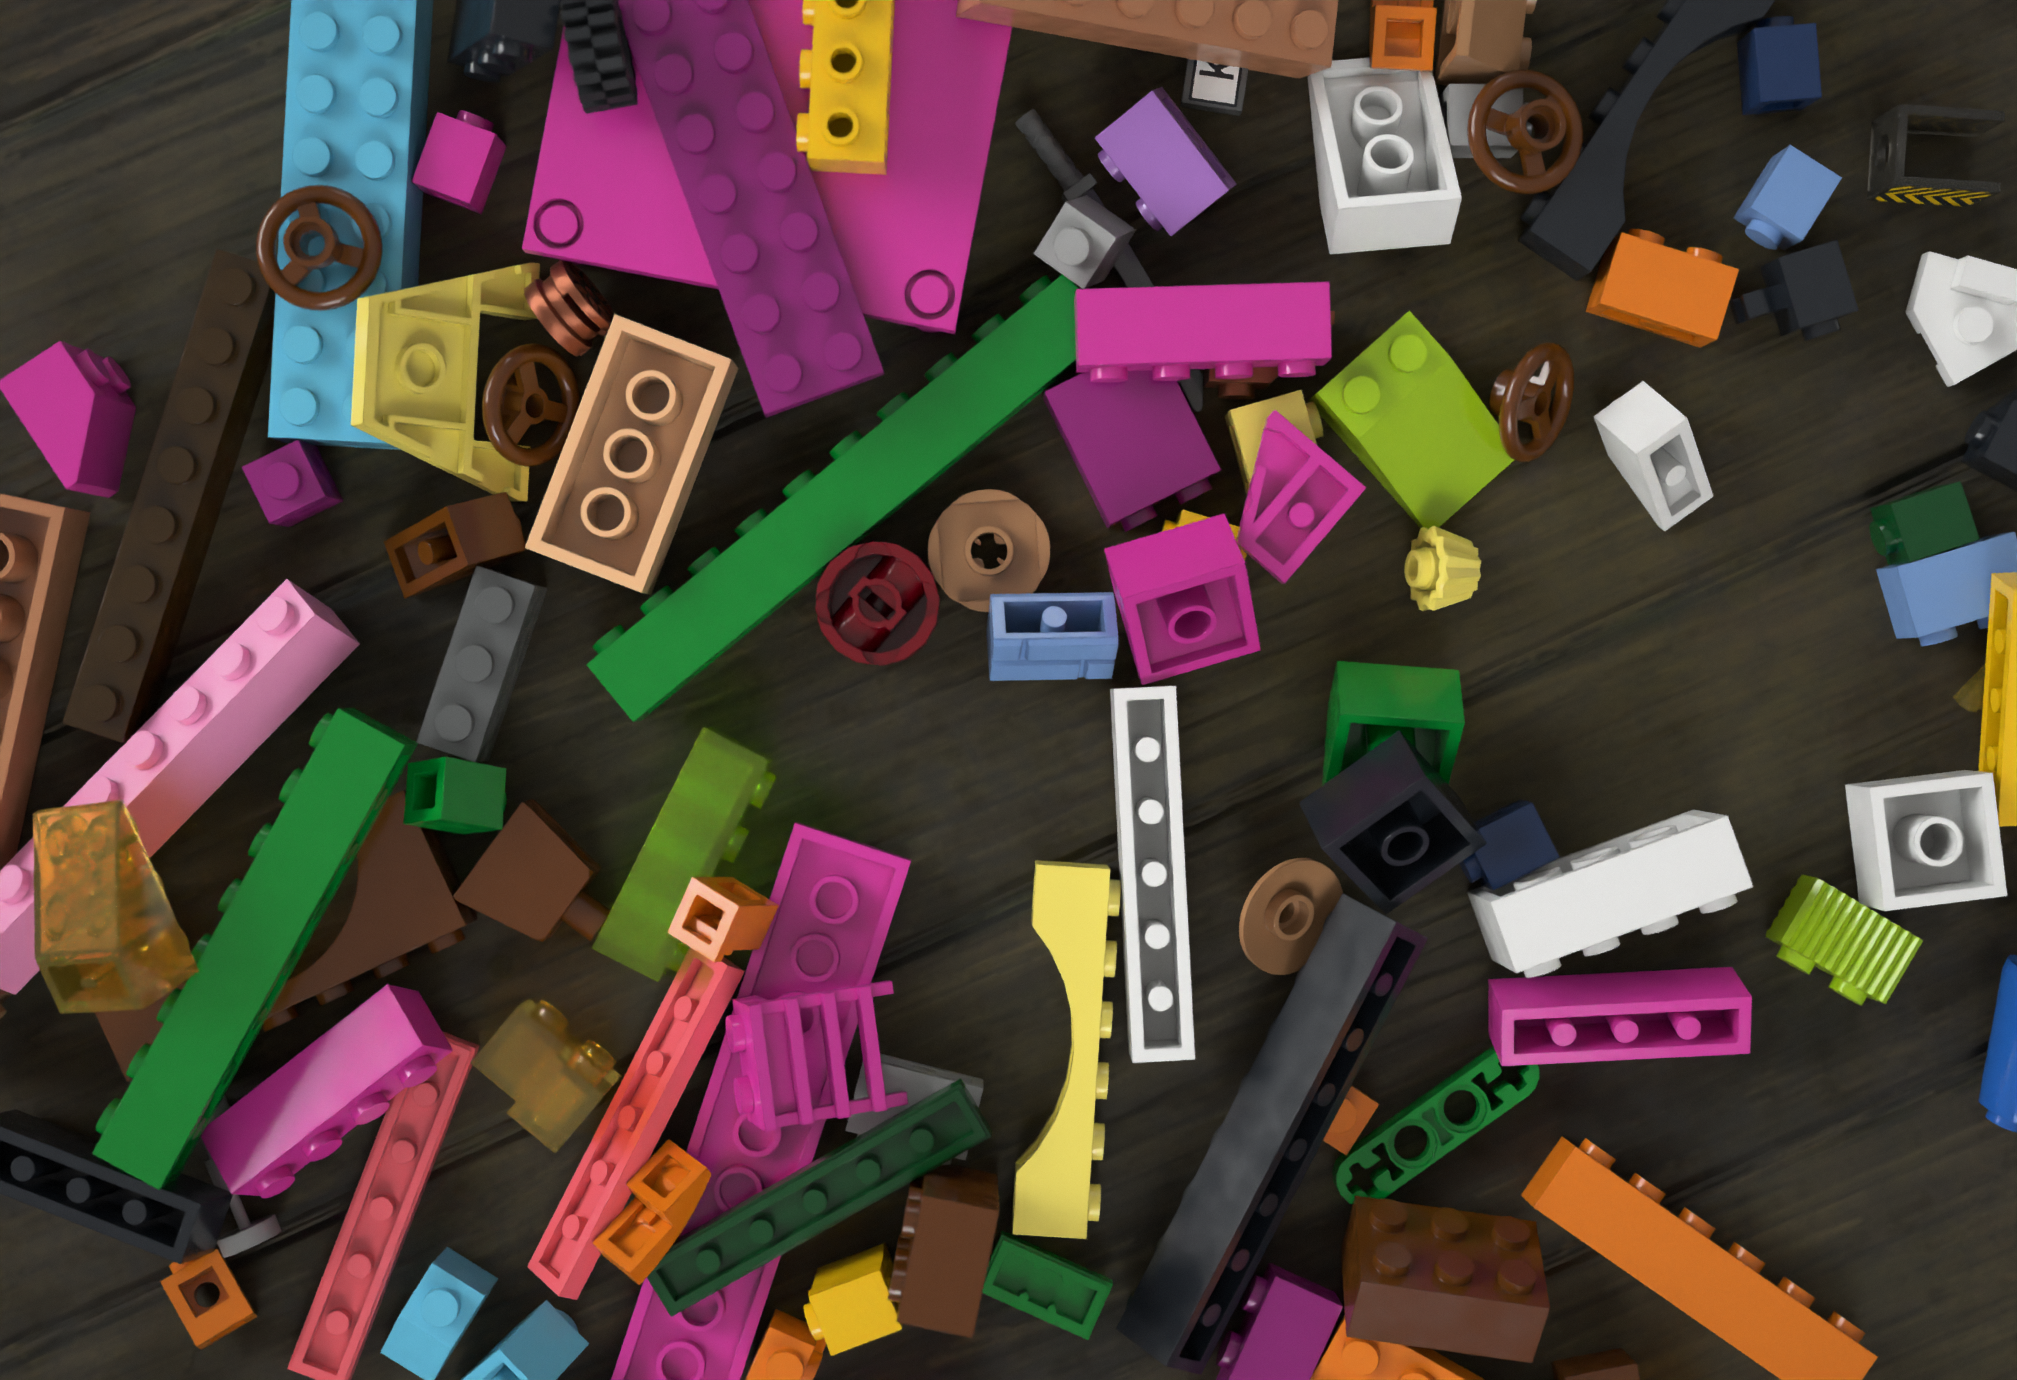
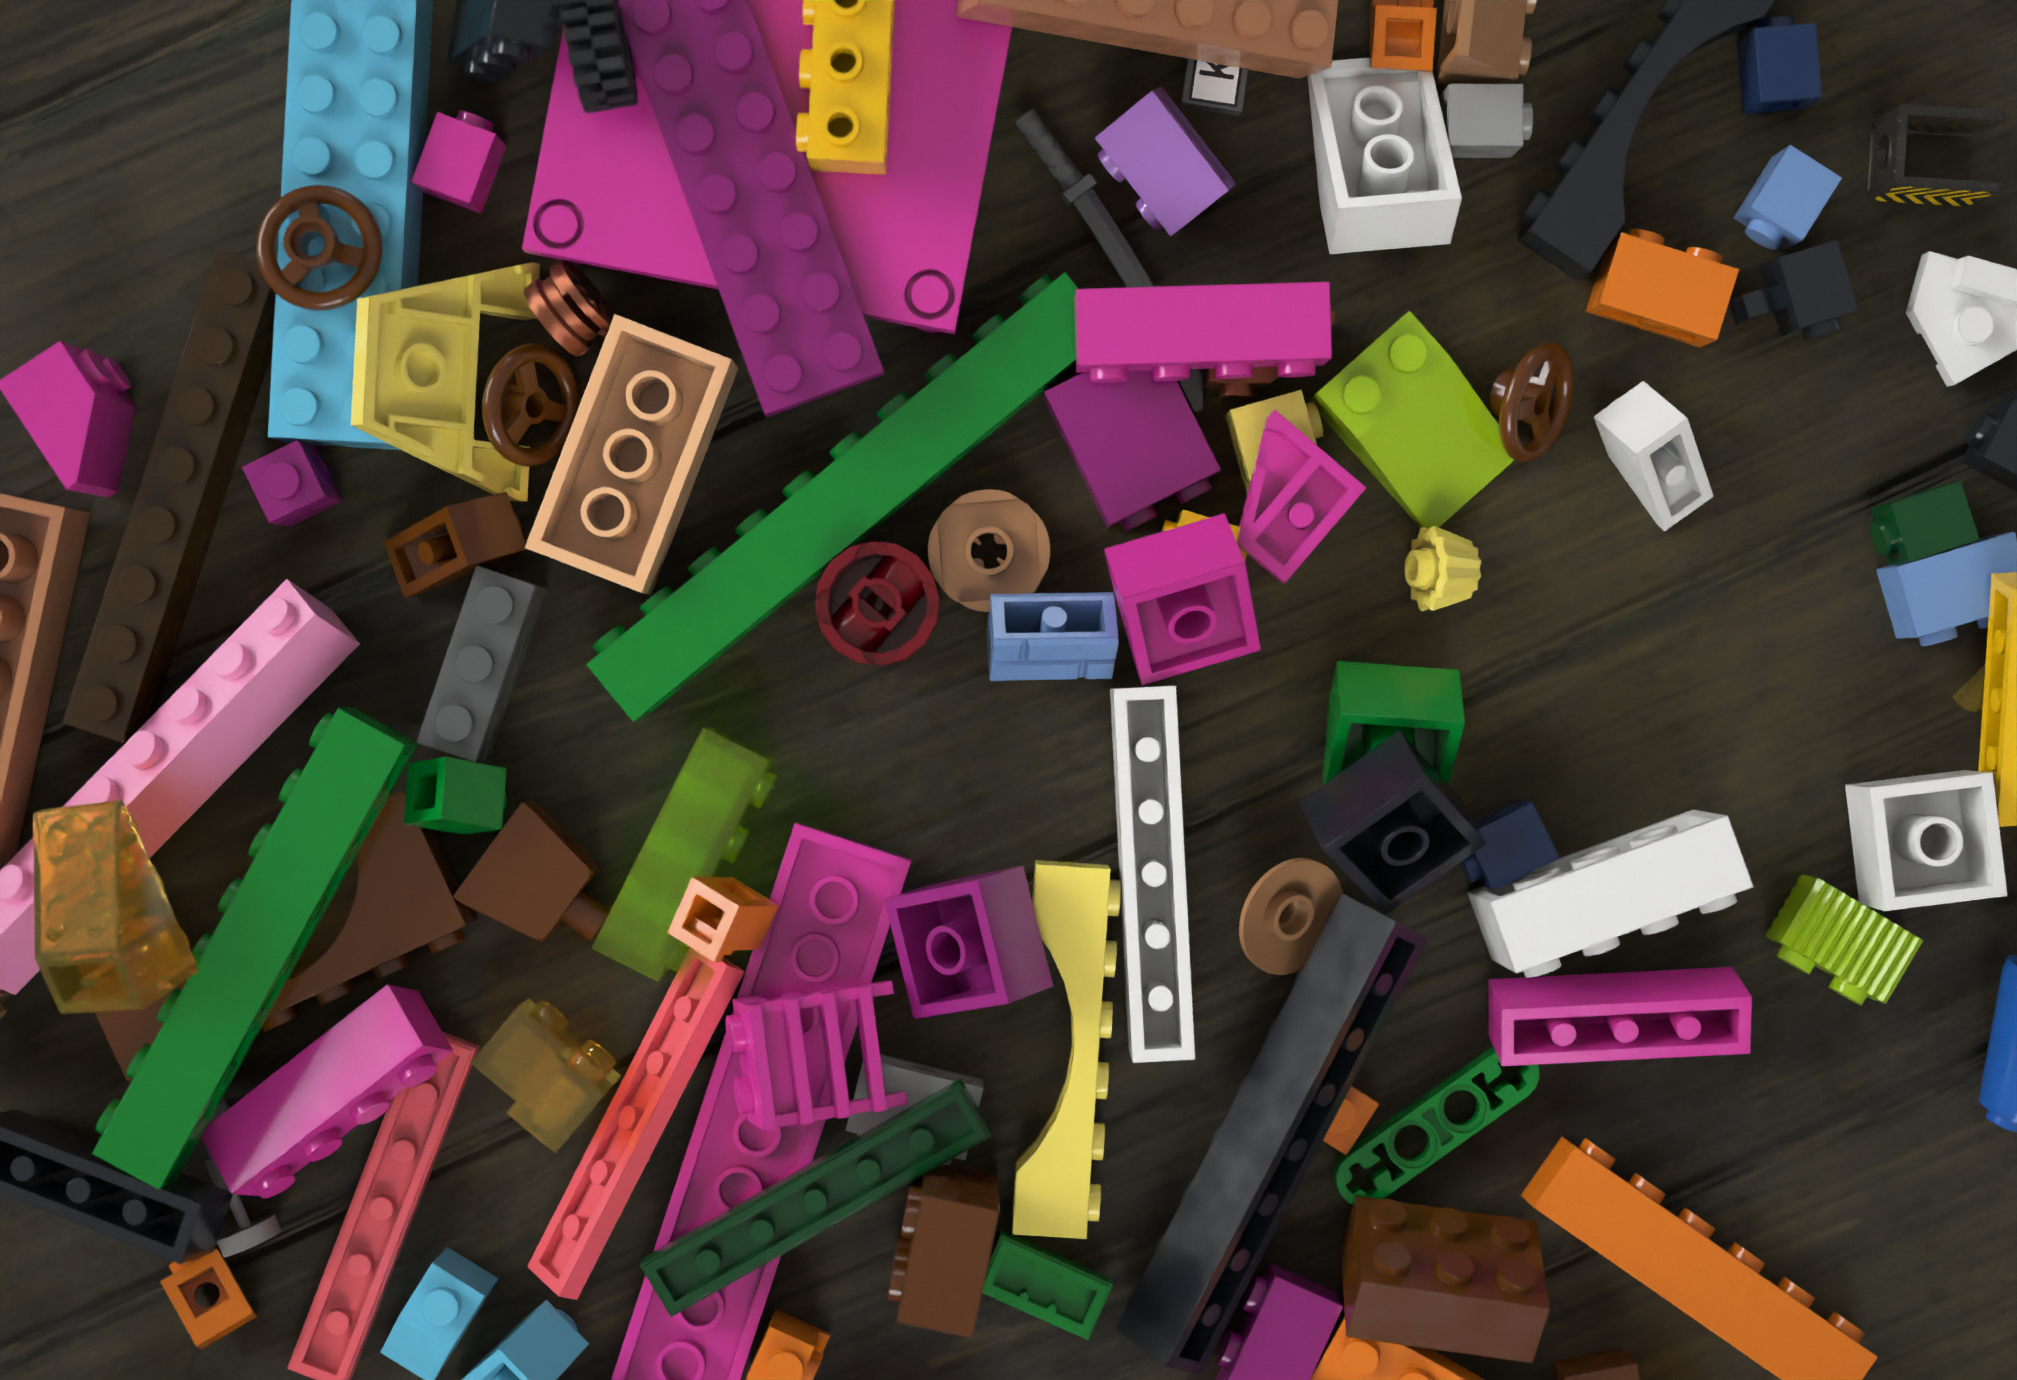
(664, 1201): orange slope -> none
(851, 1300): yellow brick -> none
(968, 943): none -> magenta brick
(1084, 241): light grey brick -> none
(1551, 118): reddish brown piece -> none

